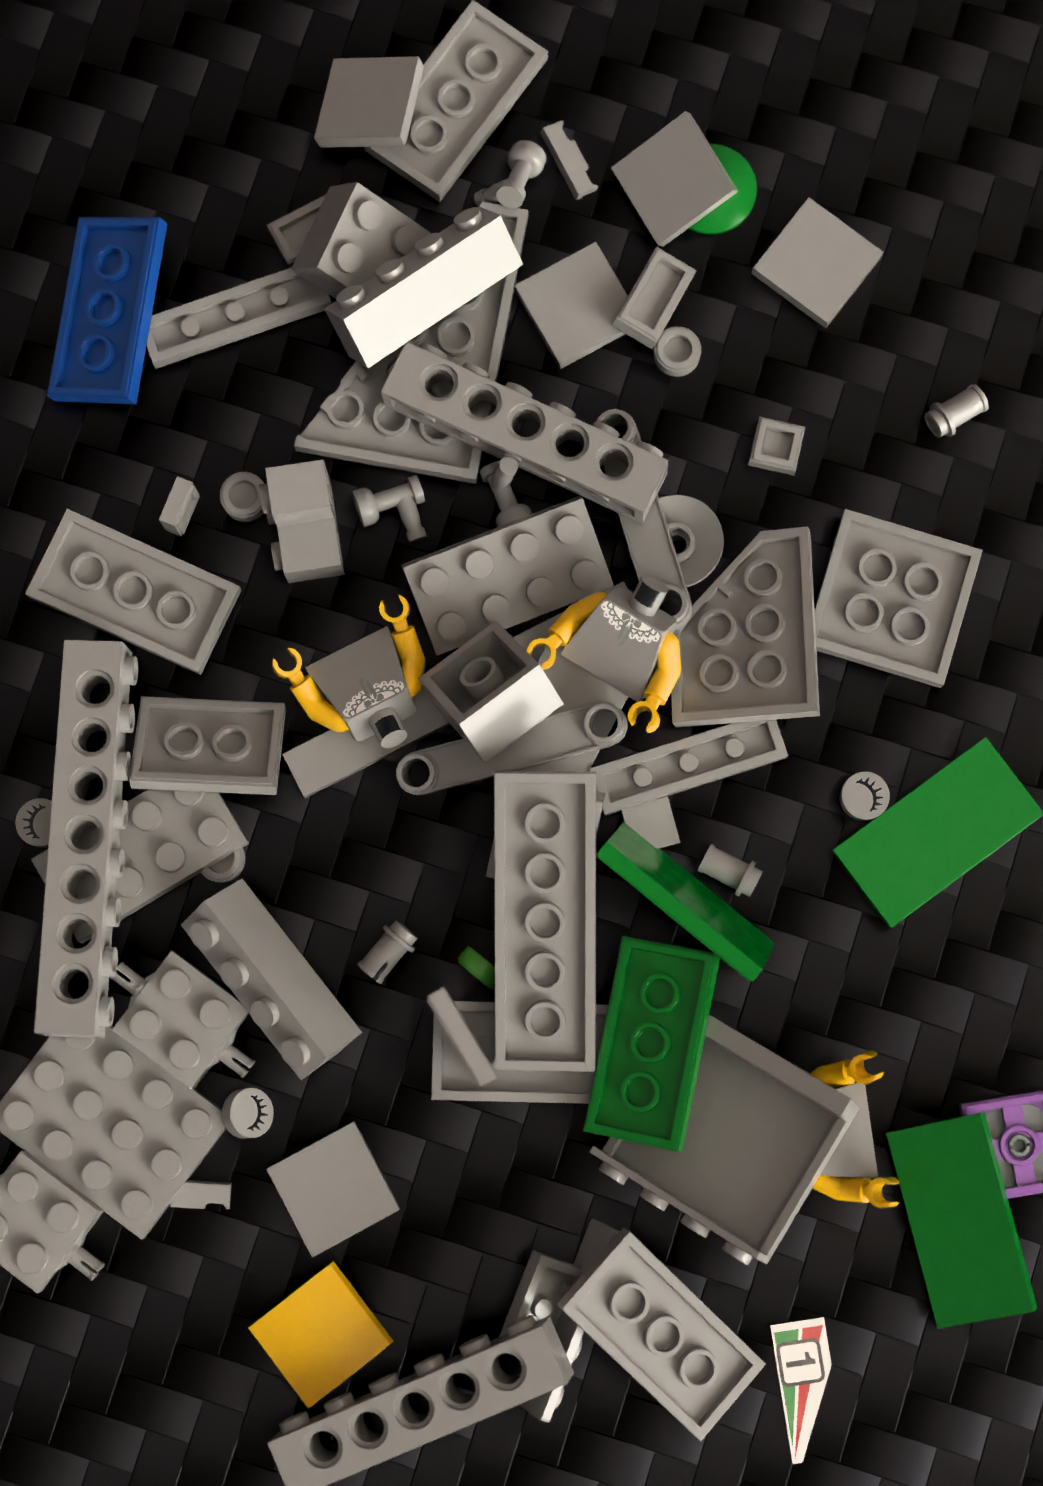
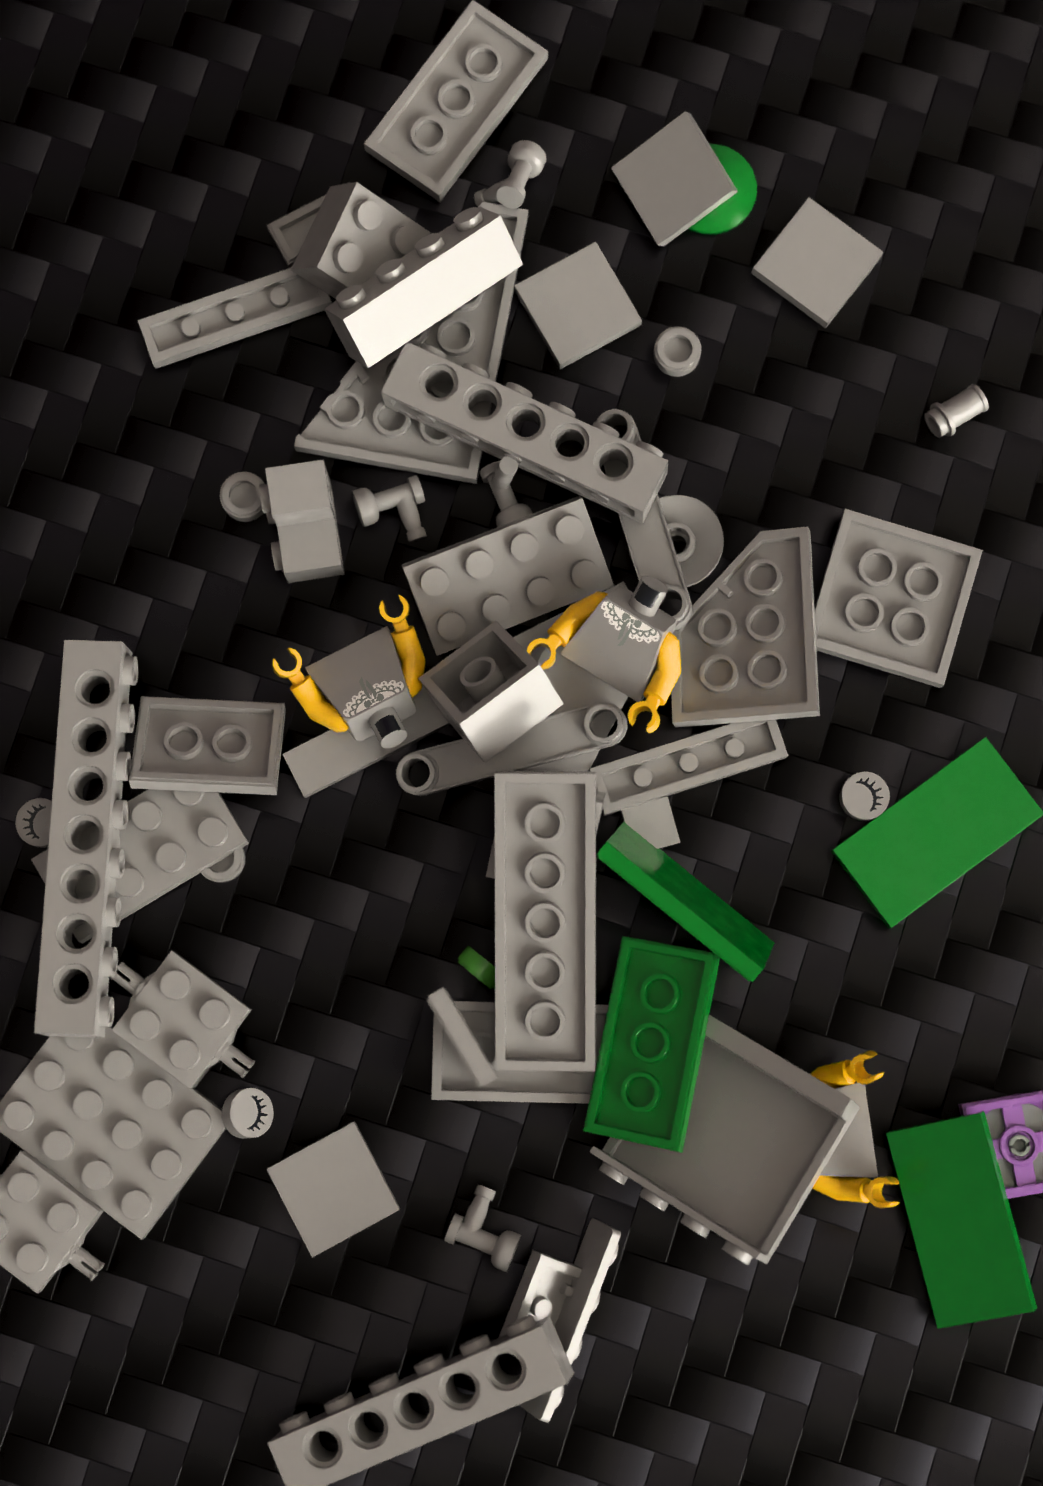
(107, 310): blue tile -> none
(133, 591): light grey plate -> none
(179, 506): light grey tile -> none
(199, 1193): light grey piece -> none
(271, 978): light grey brick -> none
(321, 1334): yellow slope -> none
(369, 102): light grey tile -> none
(388, 951): light grey pin -> none
(469, 1231): none -> light grey piece
(568, 159): light grey piece -> none
(654, 297): light grey tile -> none
(661, 1334): light grey plate -> none
(730, 870): light grey pin -> none
(776, 446): light grey tile -> none
(803, 1371): sticker -> none

